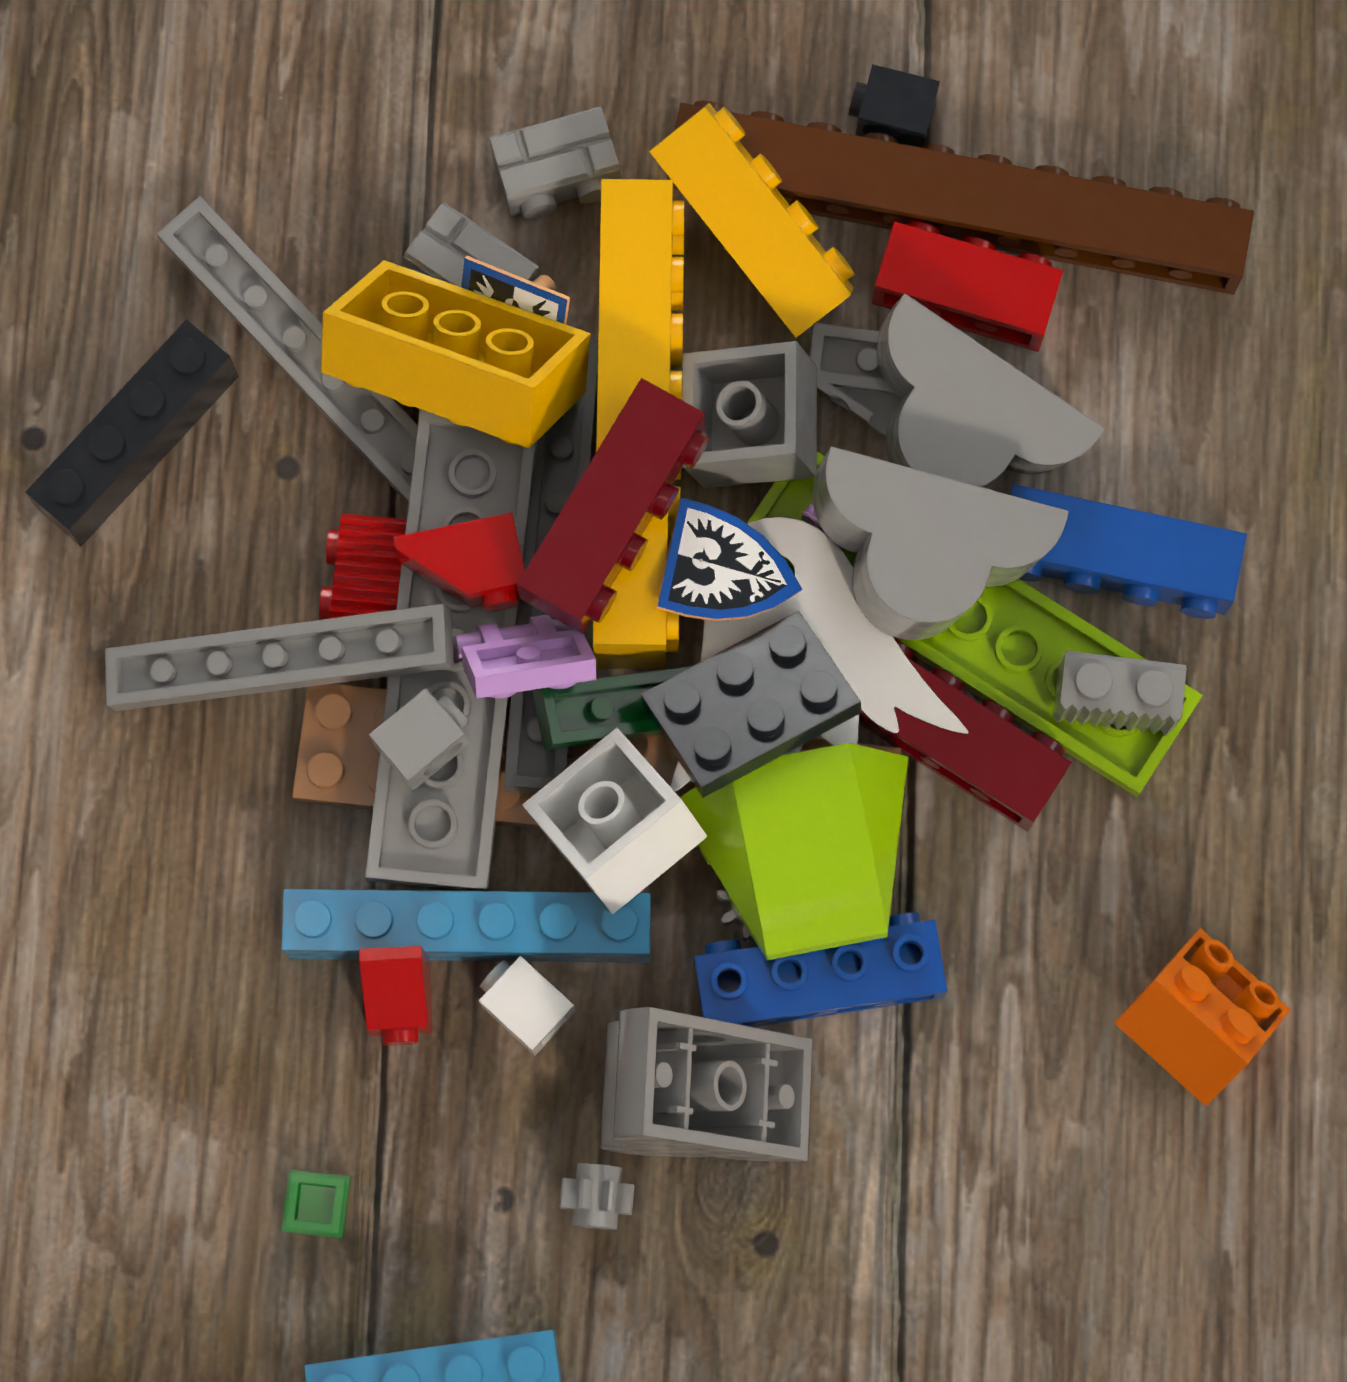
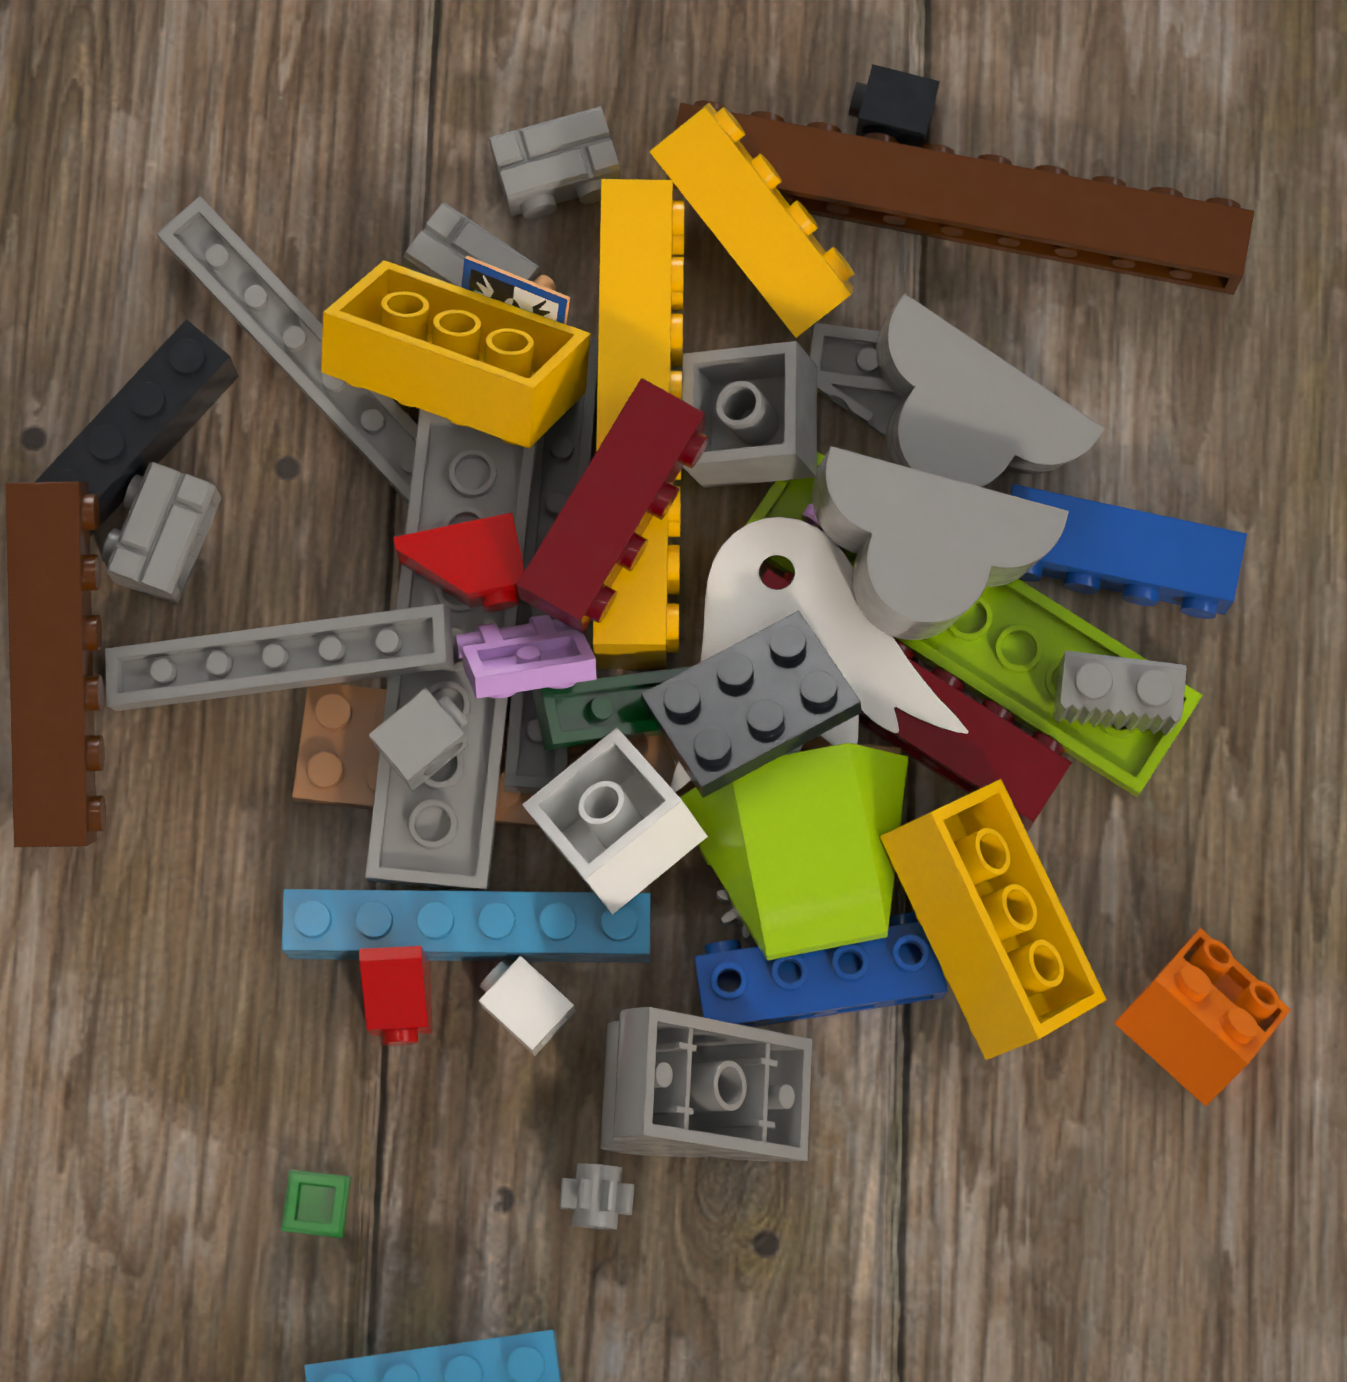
(53, 663): none -> reddish brown brick
(161, 532): none -> light grey brick
(365, 566): red brick -> none
(721, 567): shield -> none
(969, 283): red brick -> none
(993, 920): none -> yellow brick

